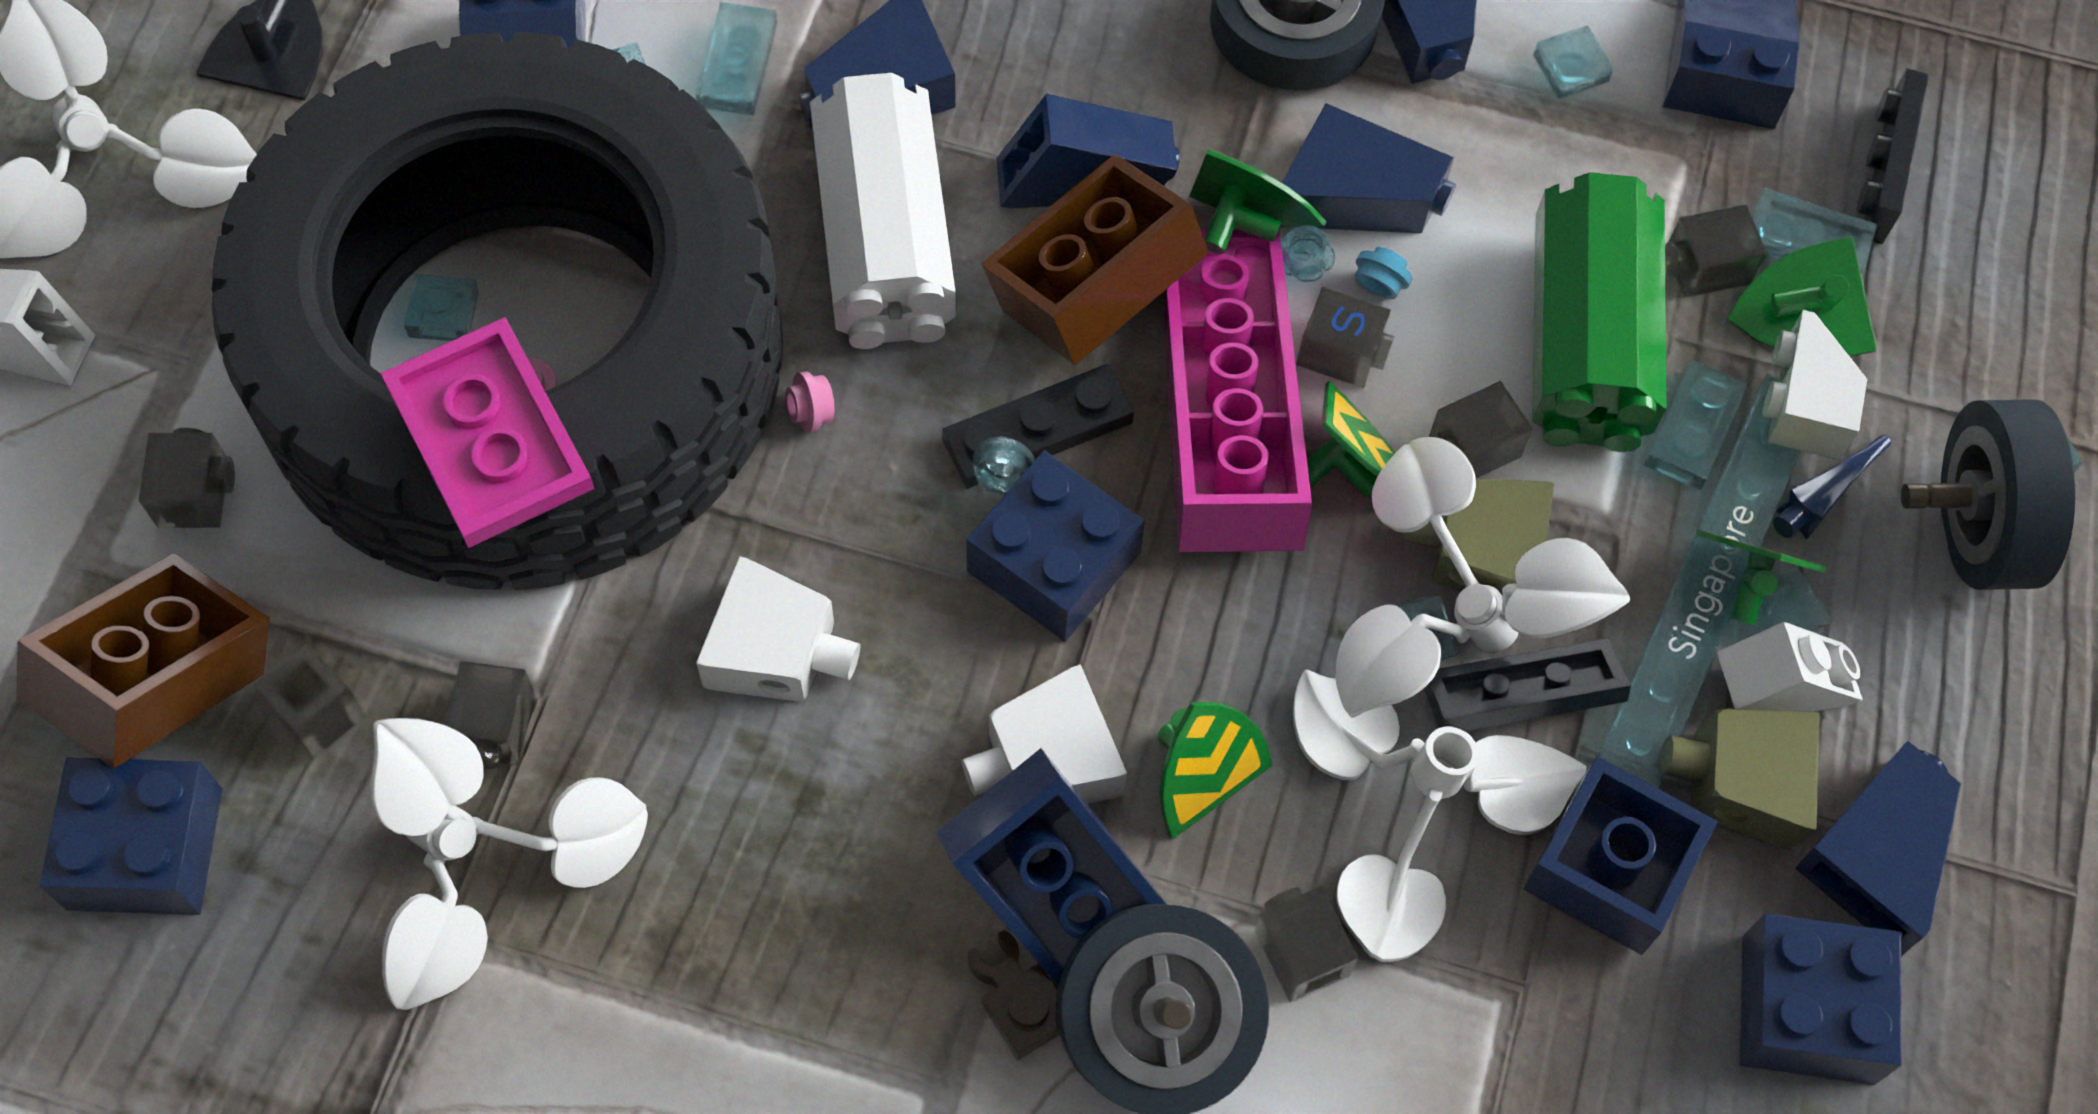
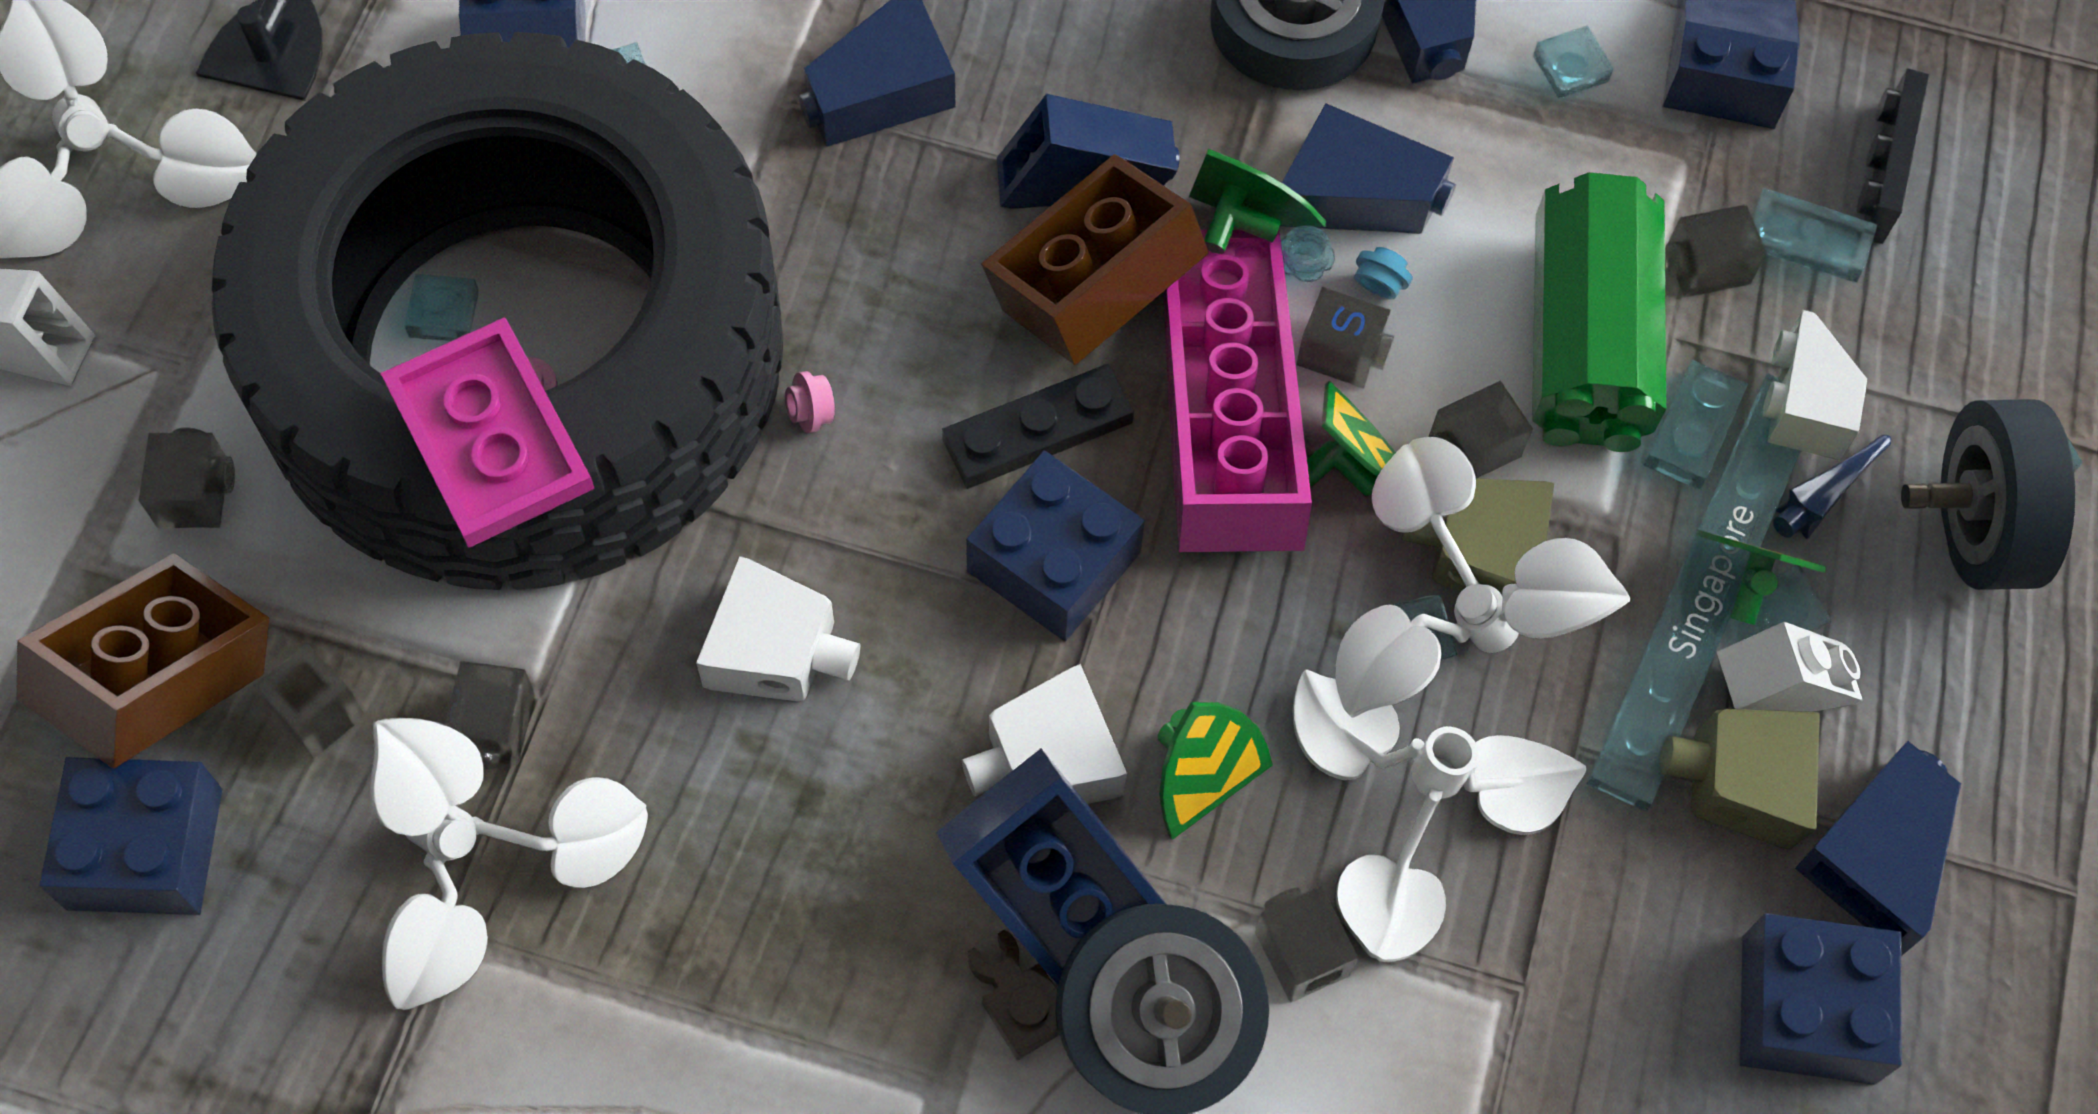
(736, 58): clear light blue plate -> none
(883, 212): white brick -> none
(1000, 463): clear light blue plate -> none
(1528, 686): black plate -> none
(1620, 855): dark blue brick -> none
(1811, 279): green shield -> none

